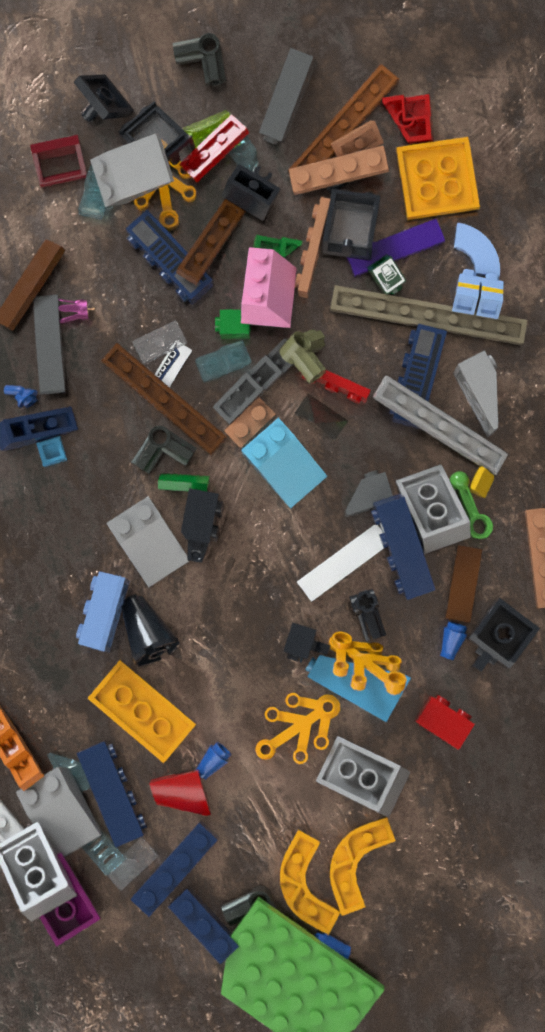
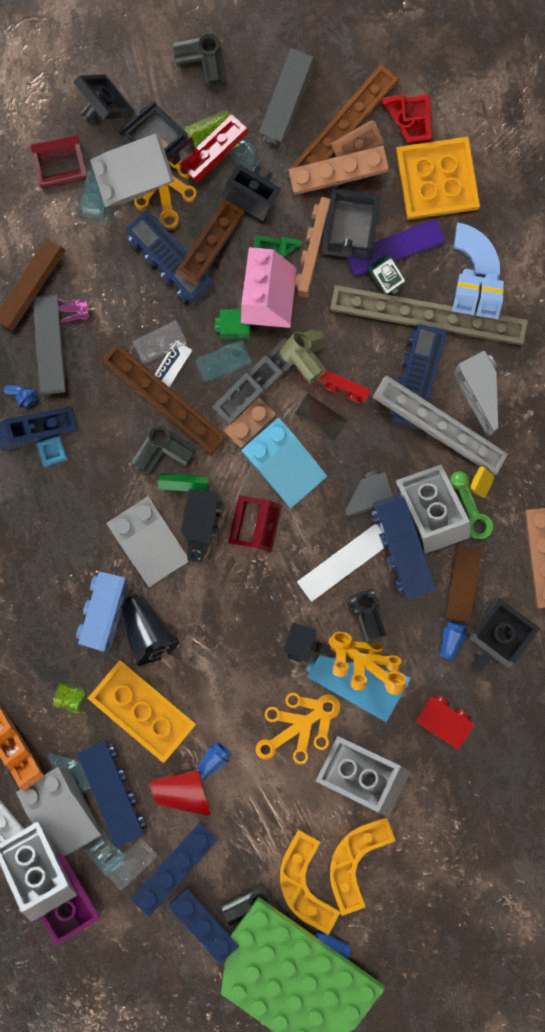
(68, 698): none -> clear neon green wheel
(265, 525): none -> dark red tile

